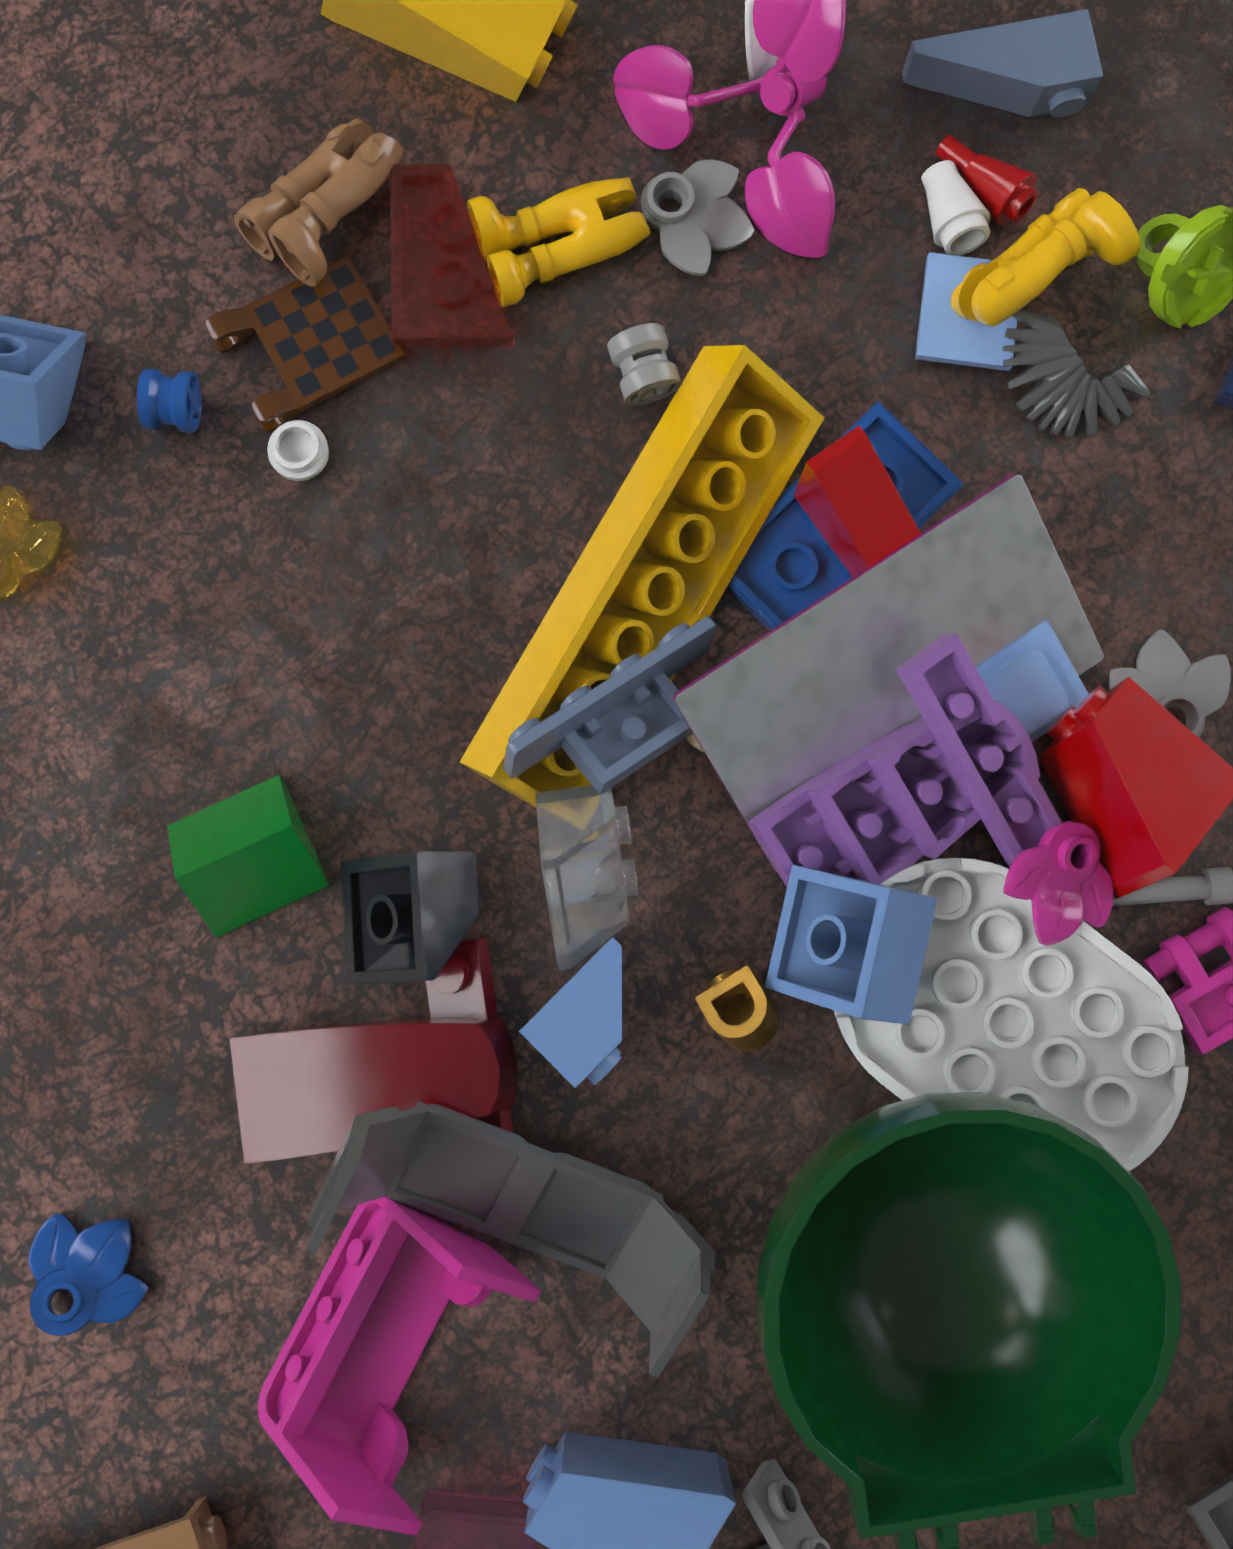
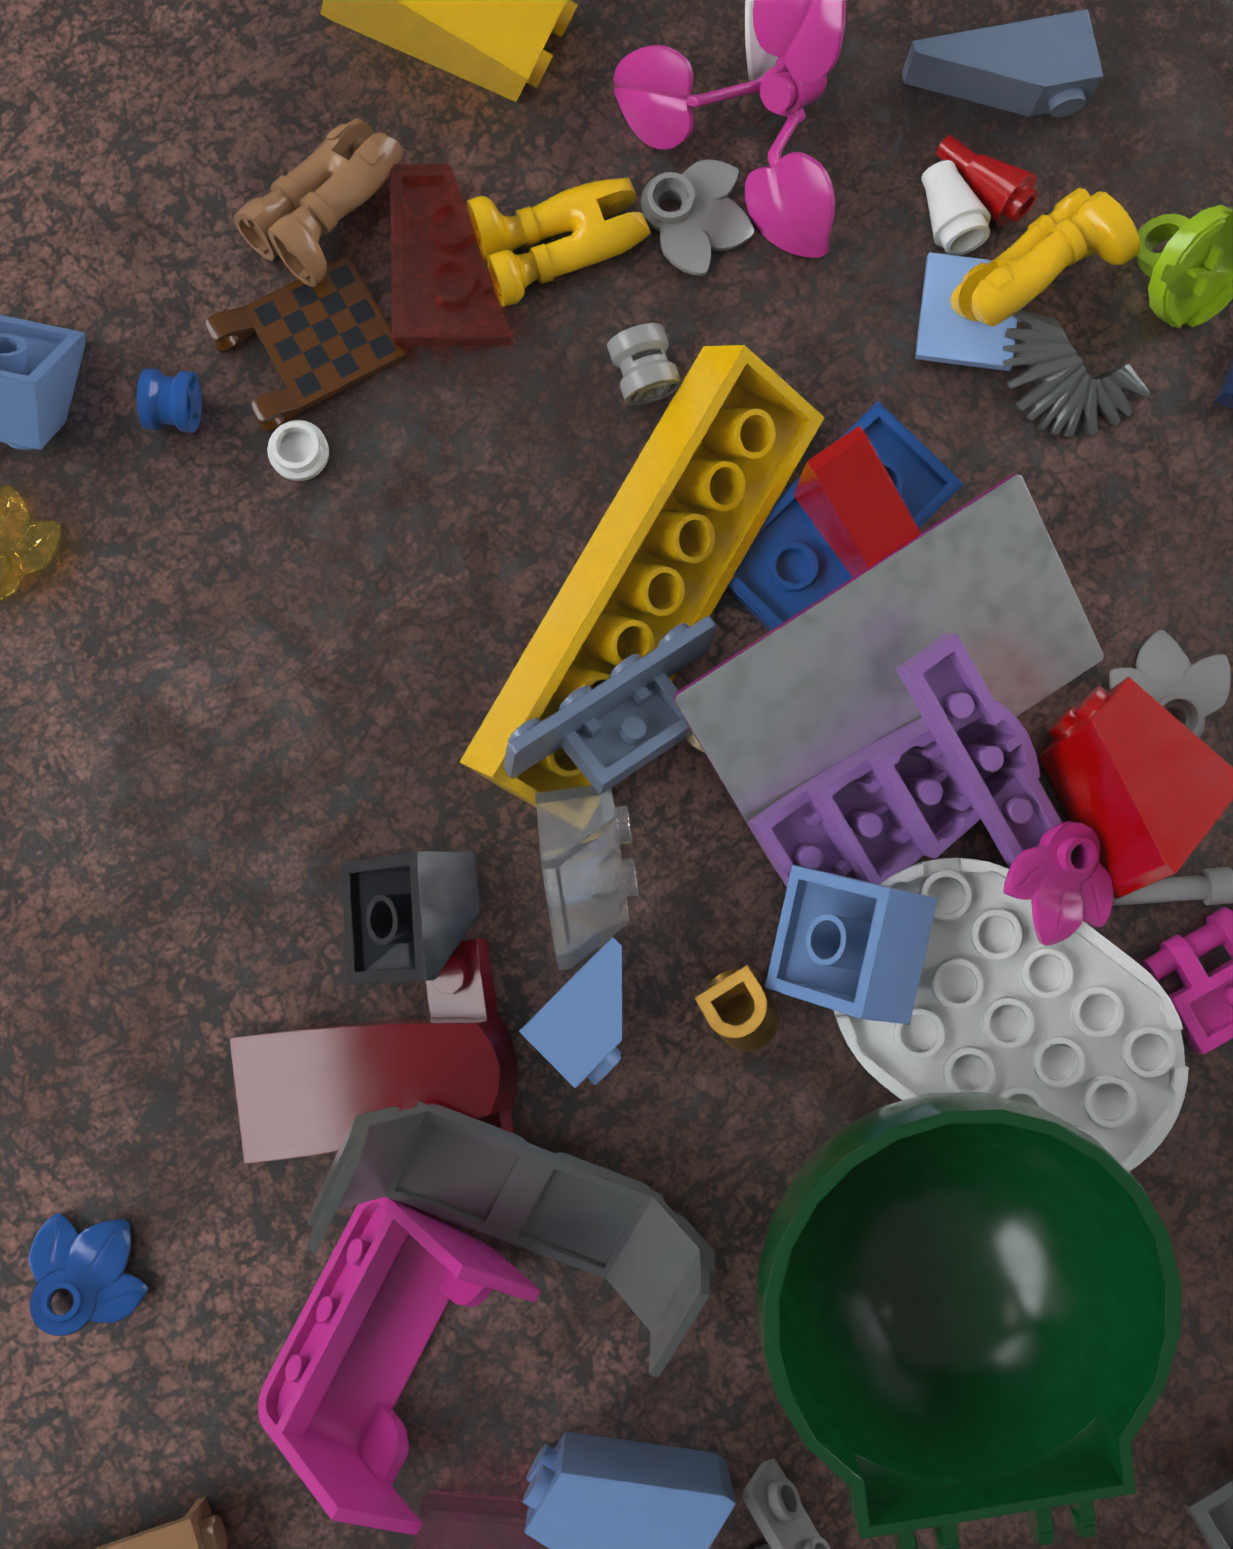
(245, 857): green slope -> none
(1034, 679): light blue piece -> none

